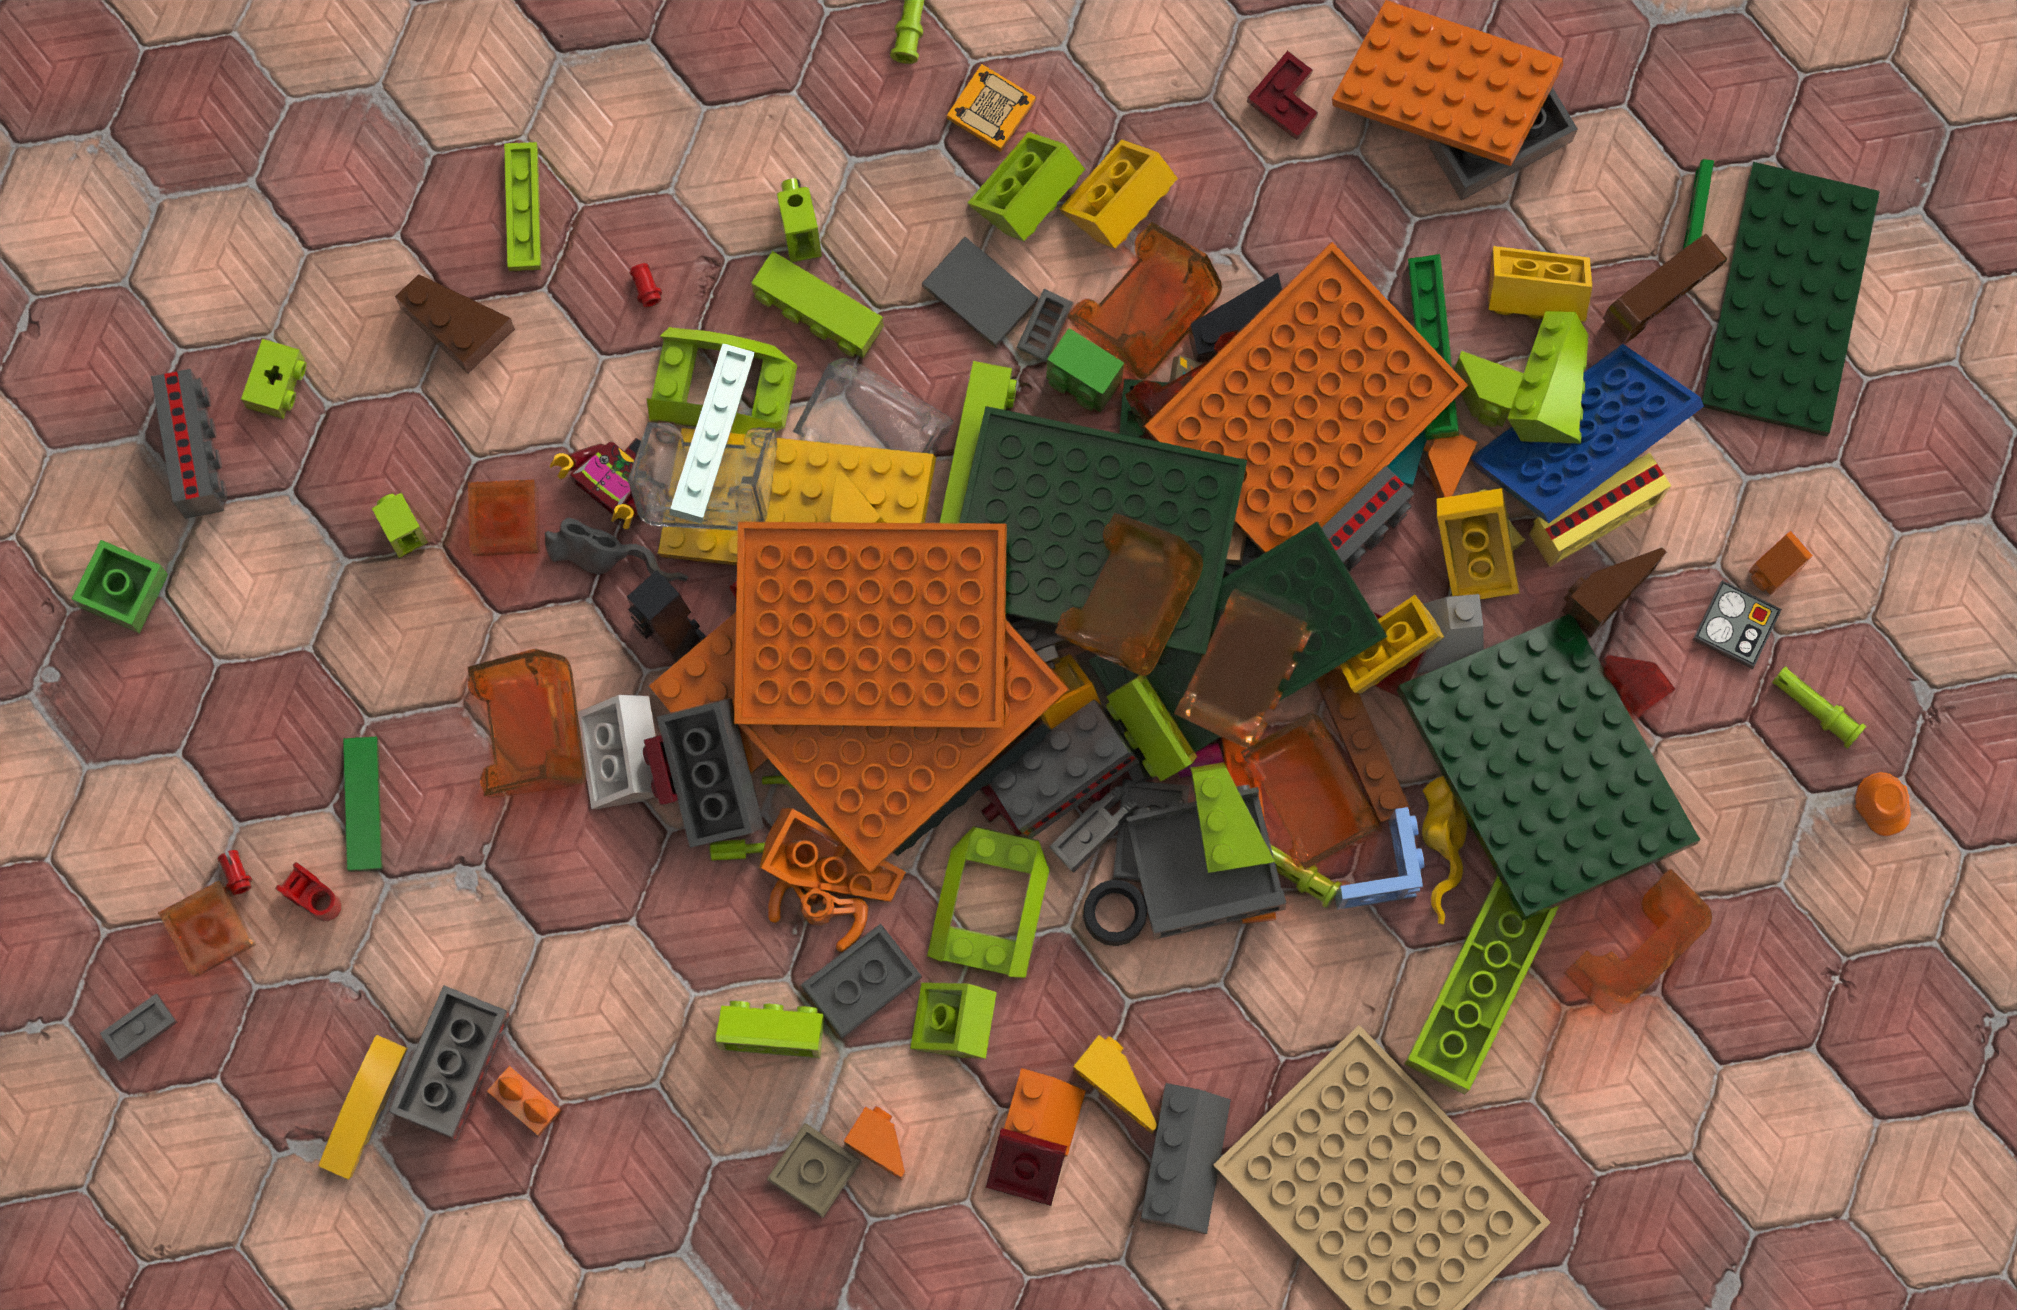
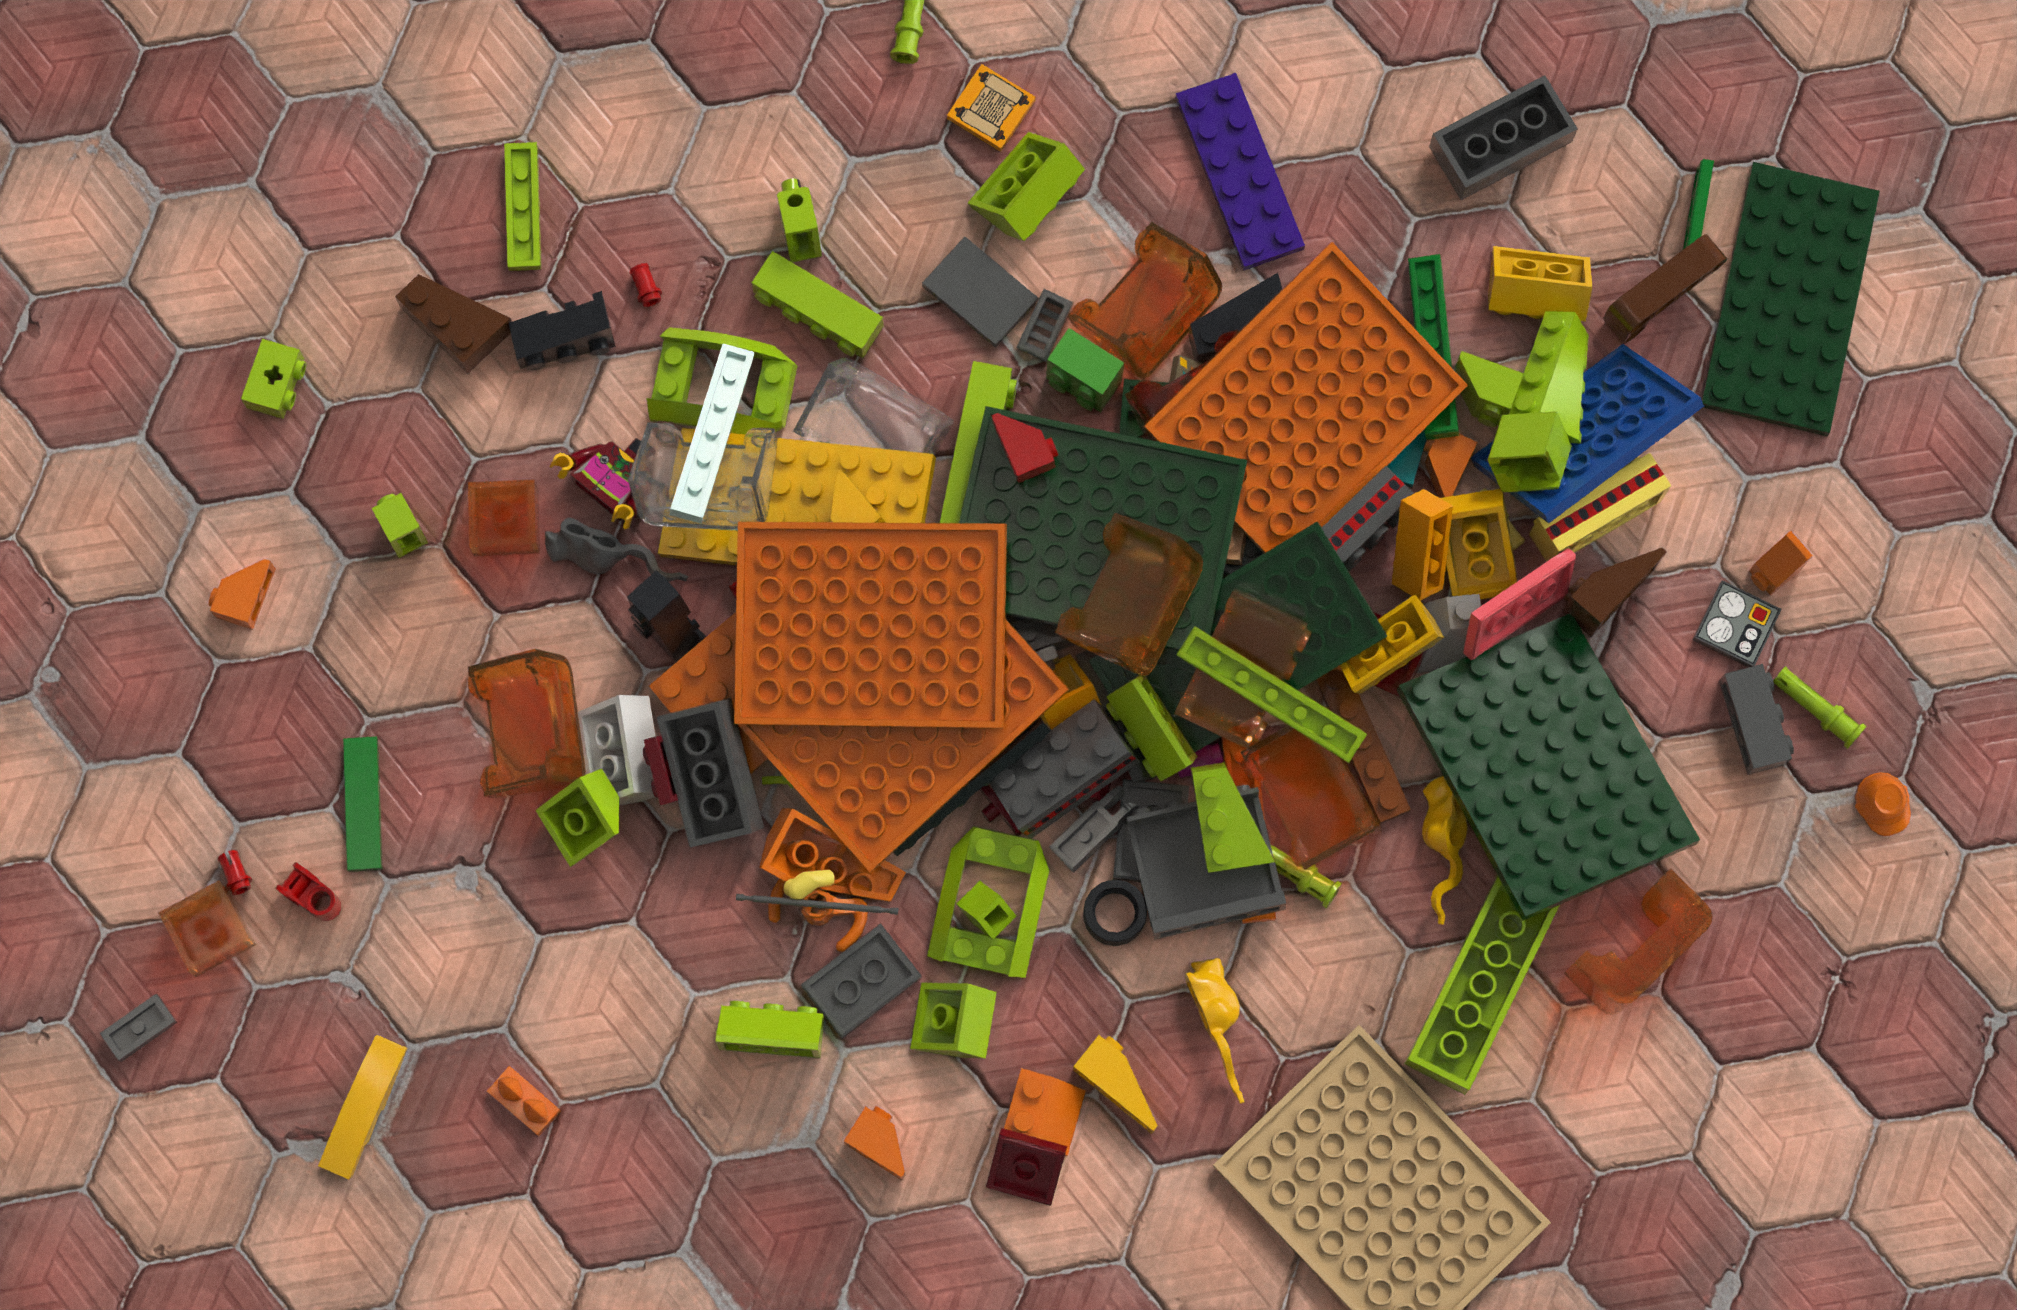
(119, 586): bright green brick -> none
(188, 443): dark grey brick -> none
(242, 594): none -> orange slope
(450, 1063): dark grey brick -> none
(562, 334): none -> black wedge
(582, 816): none -> lime slope
(733, 849): lime axle -> none
(807, 882): none -> light yellow arm
(814, 1170): dark tan tile -> none
(817, 904): none -> dark grey piece
(986, 909): none -> lime brick
(1025, 447): none -> red slope
(1119, 193): yellow slope -> none
(1182, 1158): dark grey slope -> none
(1217, 1008): none -> yellow animal
(1239, 171): none -> dark purple plate
(1271, 694): none -> lime tile
(1277, 97): dark red plate -> none
(1408, 862): light blue bracket -> none
(1422, 544): none -> light orange brick
(1448, 82): orange plate -> none
(1519, 604): none -> coral tile
(1529, 452): none -> lime piece
(1638, 682): clear red slope -> none
(1756, 719): none -> dark grey brick

